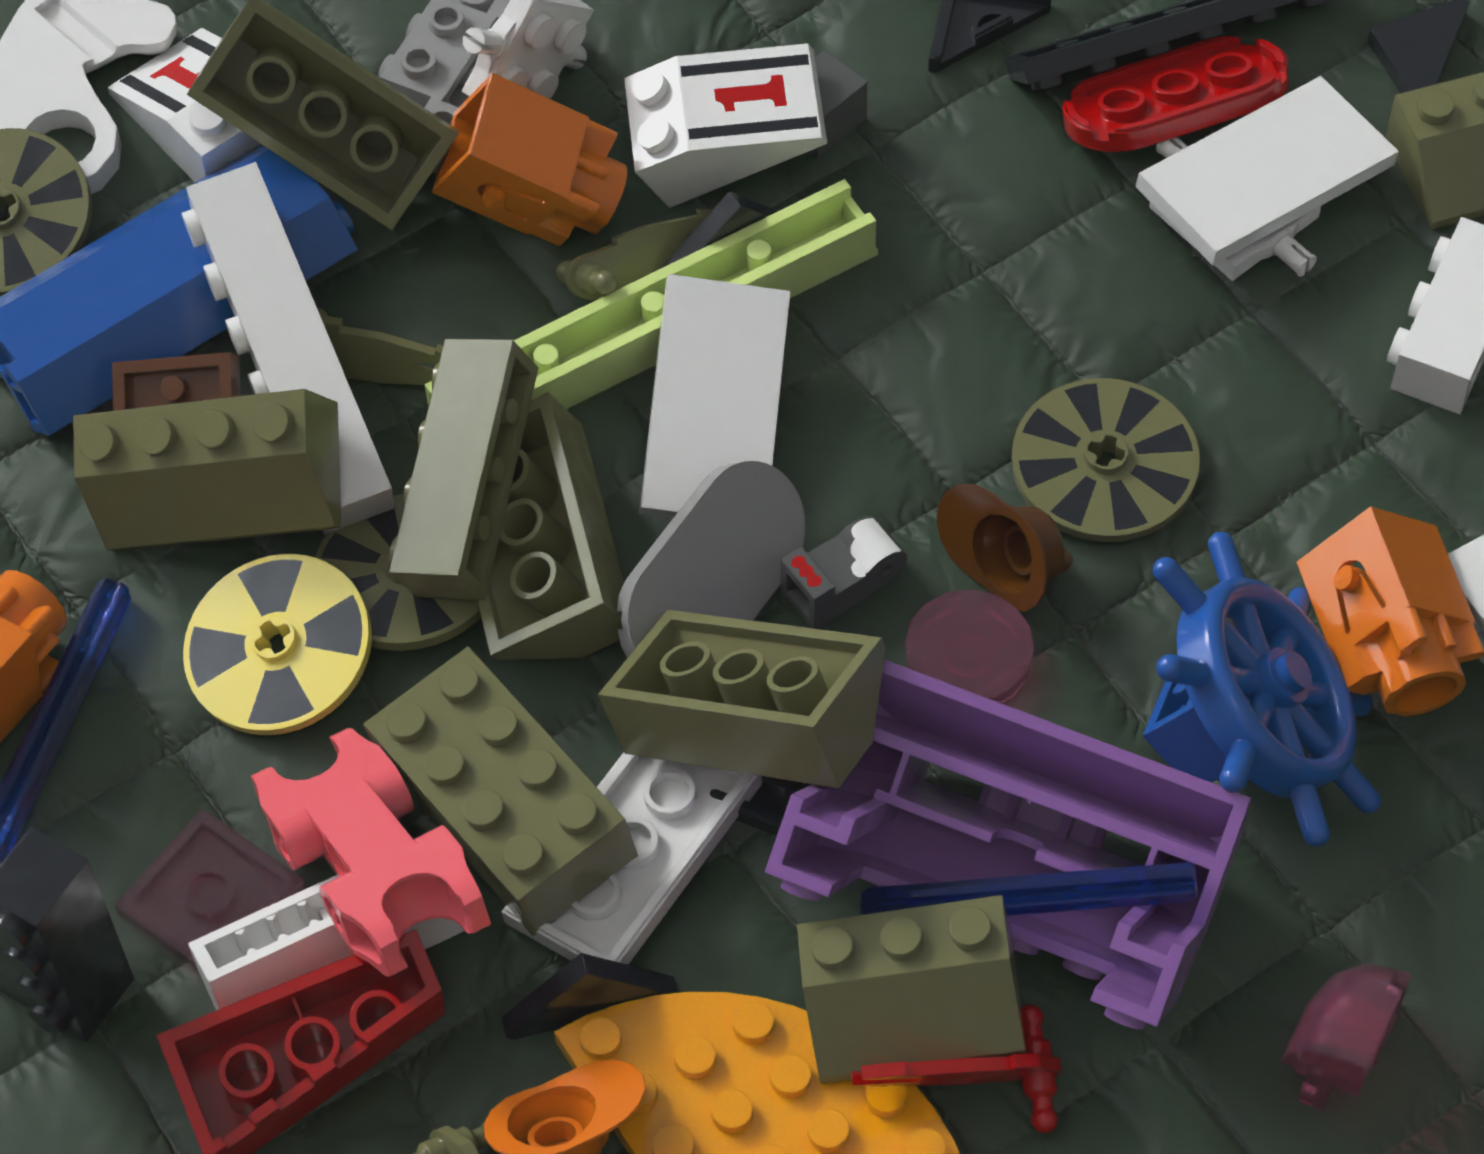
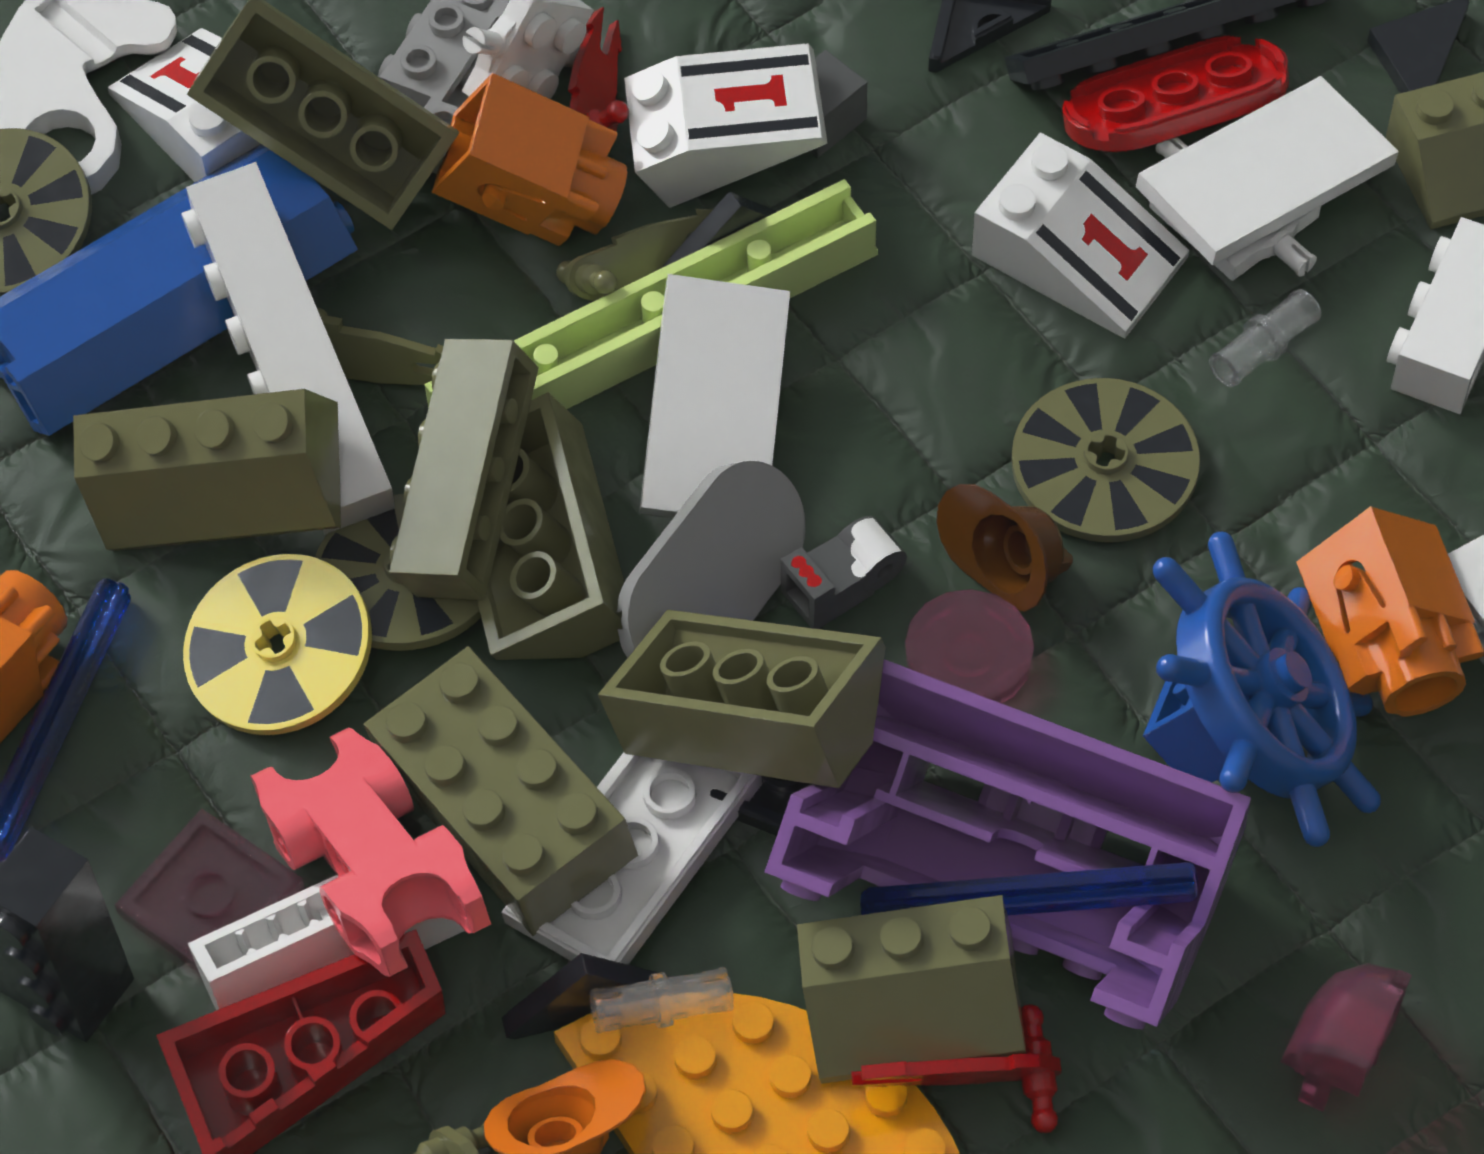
(175, 380): reddish brown panel -> none
(595, 75): none -> red piece
(661, 1000): none -> clear pin
(1076, 237): none -> white slope
(1265, 337): none -> clear pin

